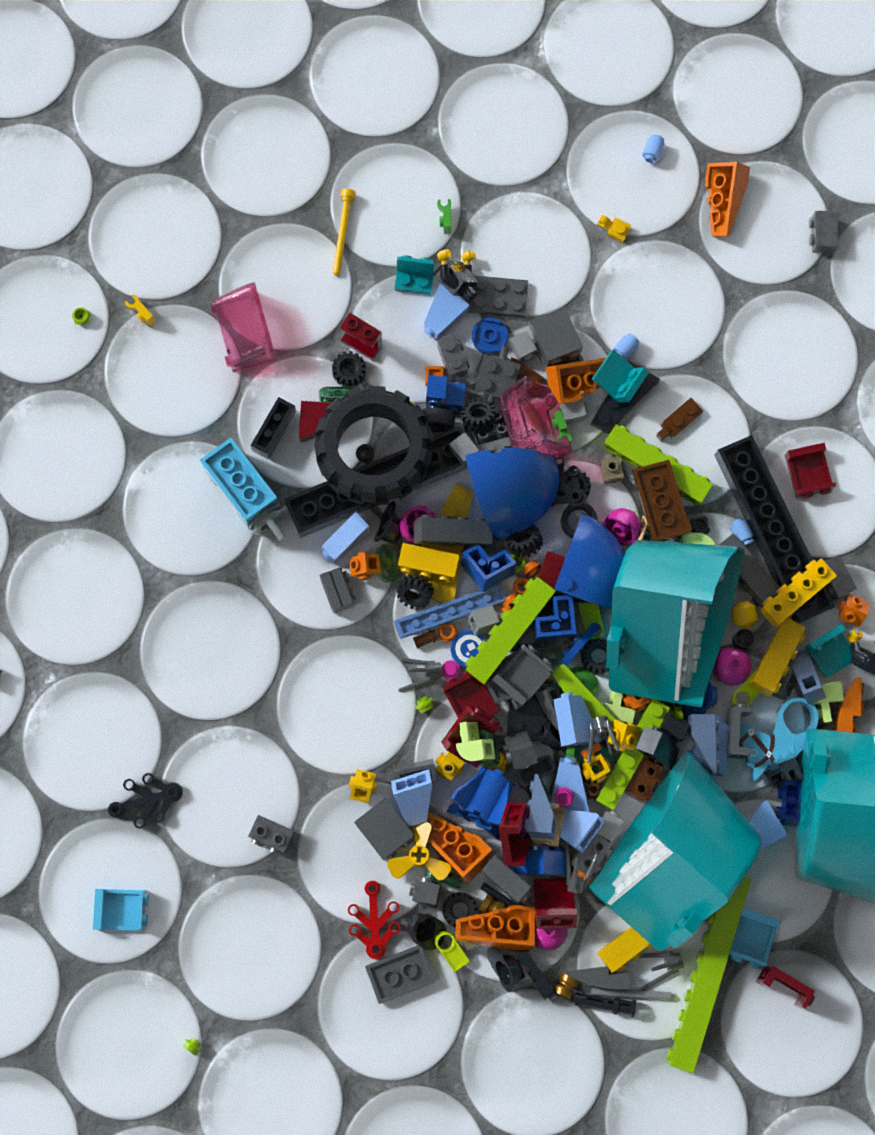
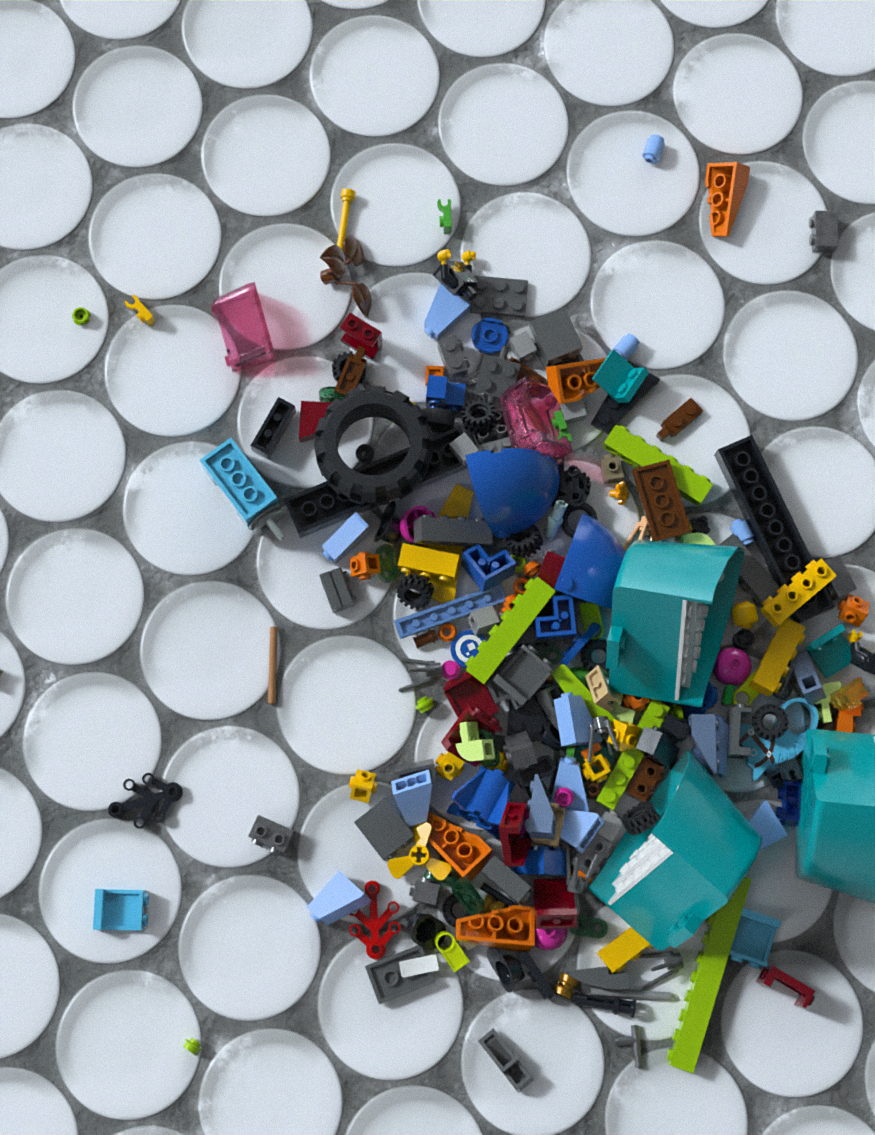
(272, 665): none -> medium nougat bar
(334, 258): none -> reddish brown plant
(337, 900): none -> light blue slope
(351, 372): none -> reddish brown hinge
(414, 275): teal bracket -> none
(419, 965): none -> white sticker
(468, 896): none -> clear green plate
(506, 1060): none -> dark grey slope
(555, 519): none -> light aqua pin
(587, 927): none -> clear green plate
(599, 688): none -> tan hinge
(617, 229): yellow plate -> none
(620, 493): none -> light orange plant
(624, 525): dark pink cylinder -> none
(635, 1040): none -> flat silver piece
(640, 818): none -> black tyre
(727, 695): none -> green tile
(757, 721): none -> black tyre
(809, 471): dark red panel -> none
(849, 696): none -> clear yellow brick

